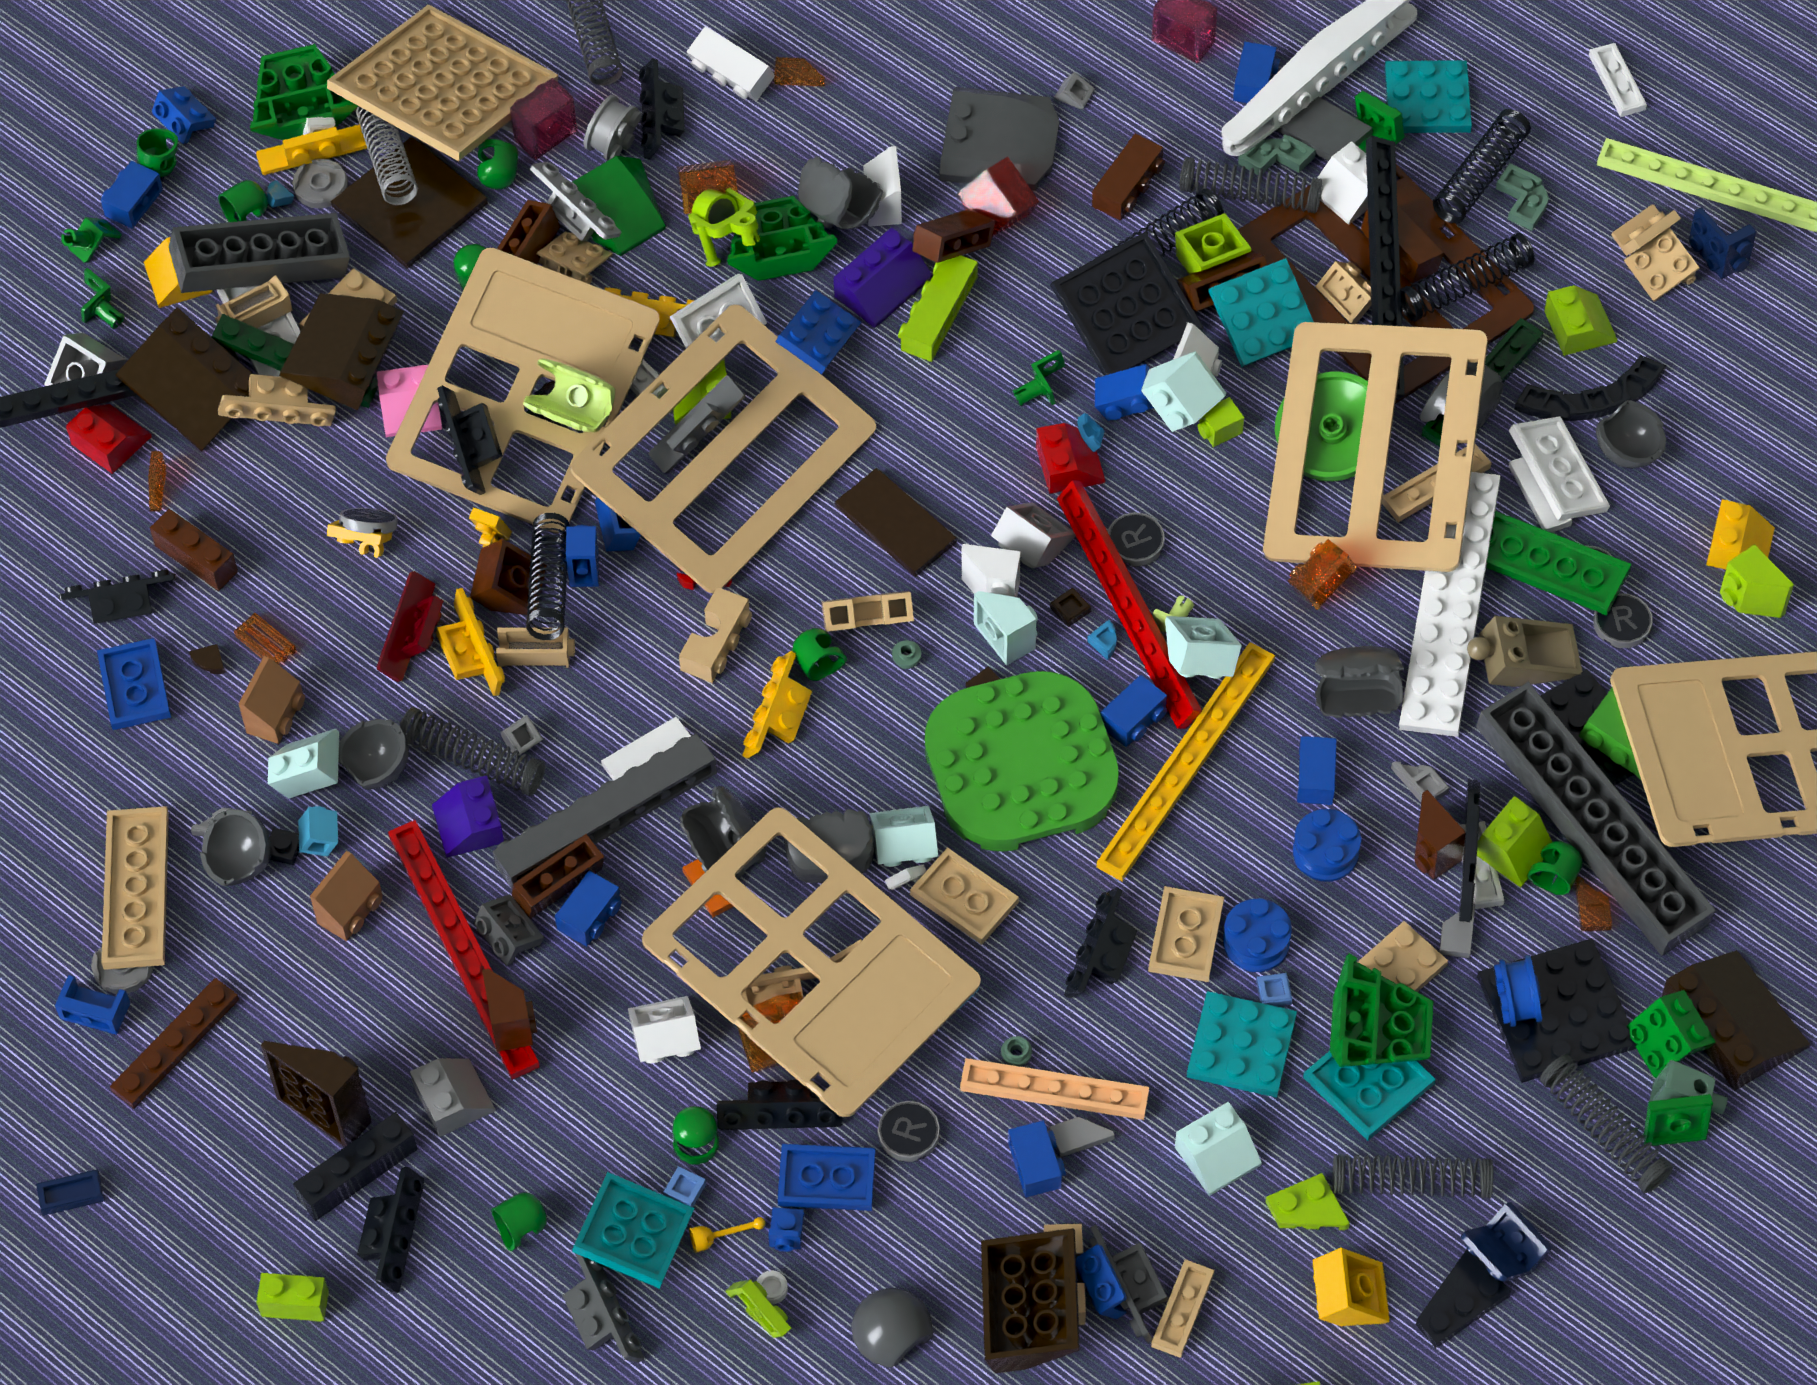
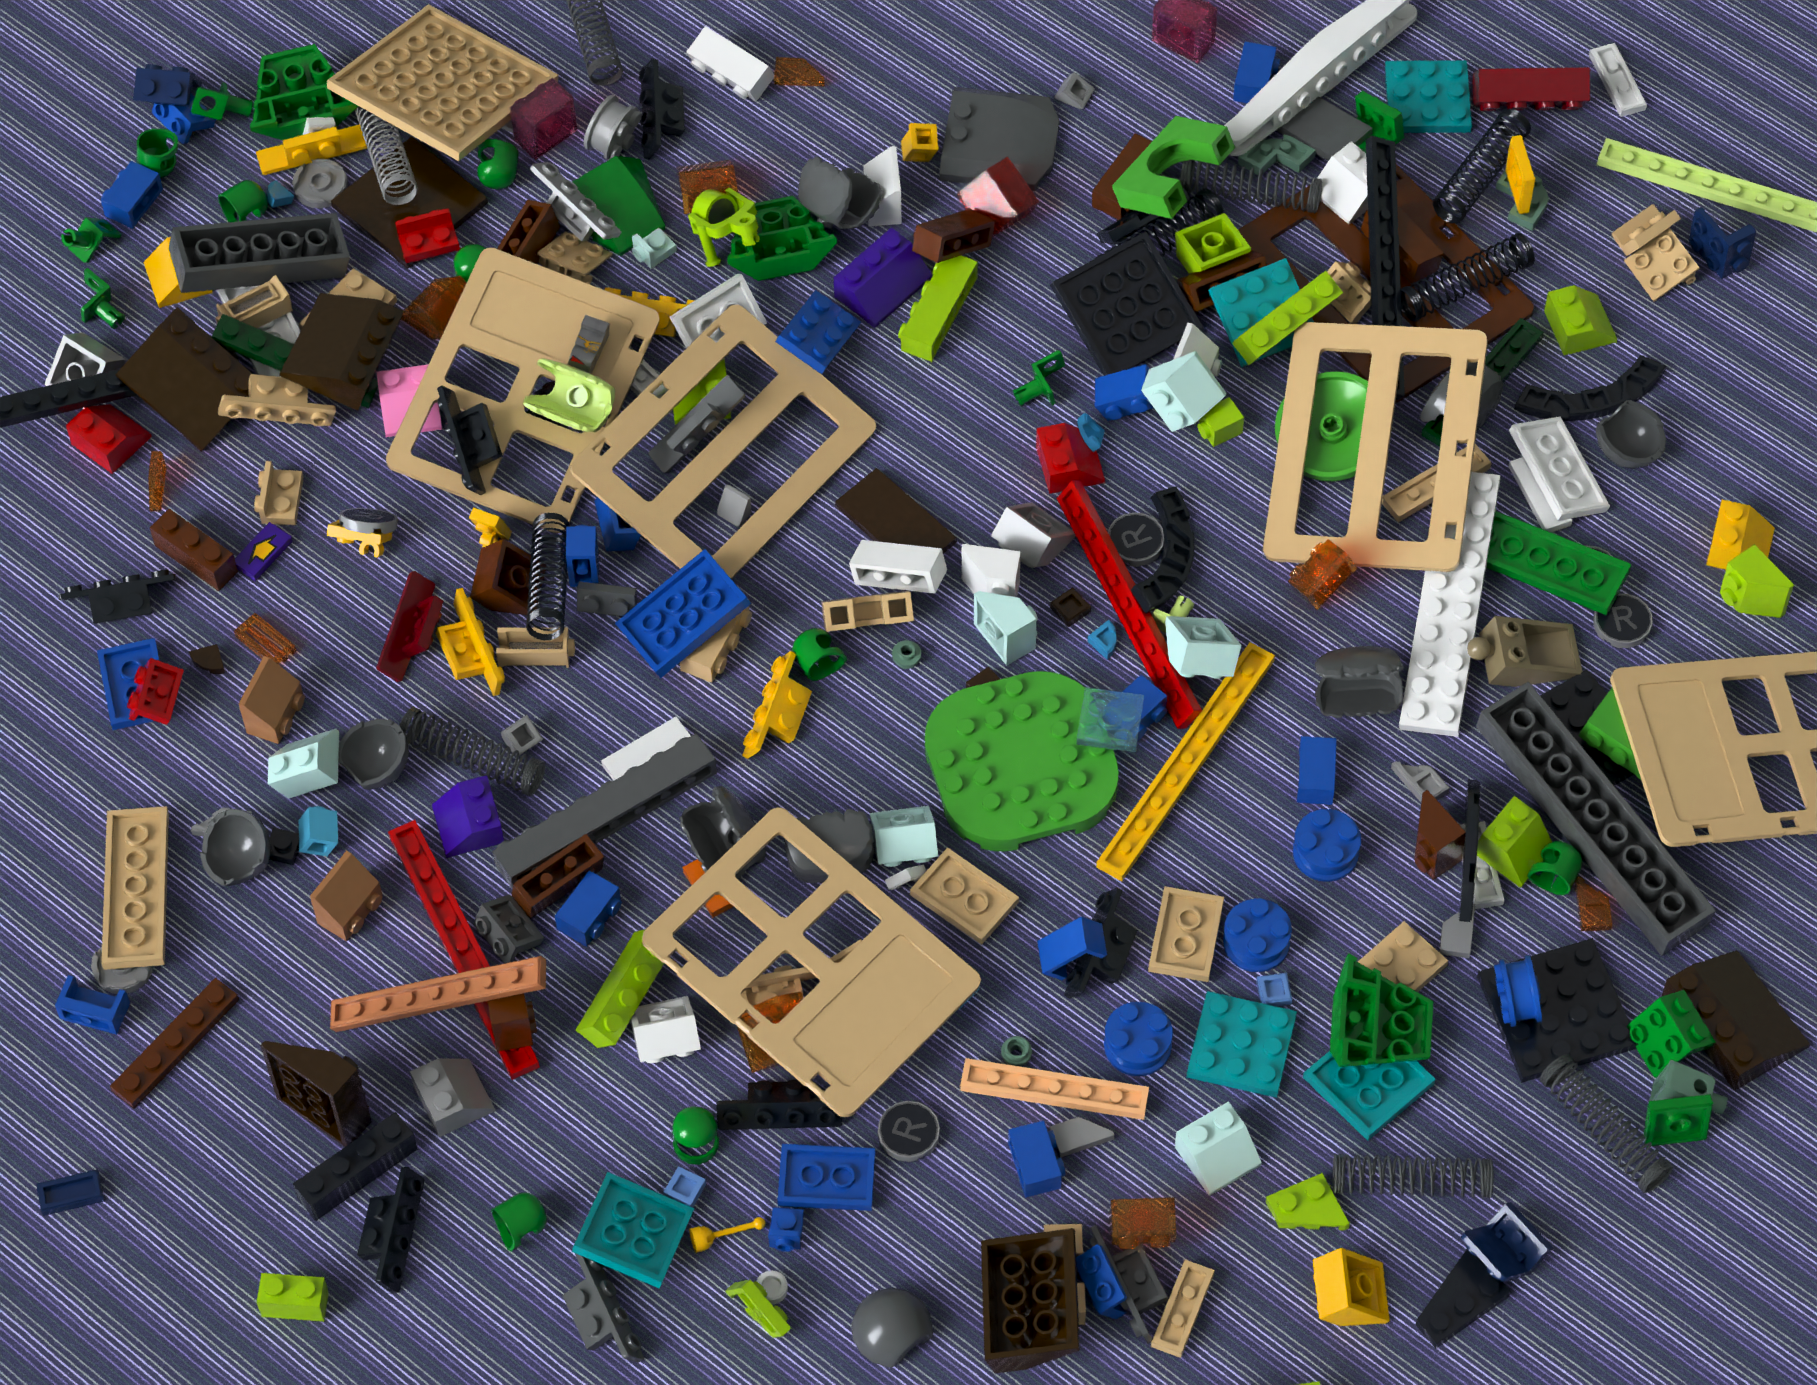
(155, 691): none -> red bracket
(164, 86): none -> dark blue bracket
(224, 102): none -> green bracket
(262, 551): none -> dark purple tile
(278, 495): none -> tan bracket
(427, 235): none -> red bracket
(434, 306): none -> clear orange slope
(438, 994): none -> nougat tile
(589, 344): none -> flat silver leg
(605, 599): none -> dark grey plate
(620, 994): none -> lime brick
(653, 248): none -> light aqua bracket
(683, 613): none -> blue plate
(734, 506): none -> light grey slope
(898, 566): none -> white brick
(920, 142): none -> yellow brick
(1070, 943): none -> blue panel
(1110, 719): none -> clear light blue plate
(1131, 221): none -> black wing
(1138, 1038): none -> blue wheel
(1142, 1222): none -> clear orange slope
(1177, 552): none -> black tile
(1183, 139): none -> bright green arch
(1287, 317): none -> lime brick
(1520, 174): none -> yellow tile
(1531, 87): none -> dark red brick

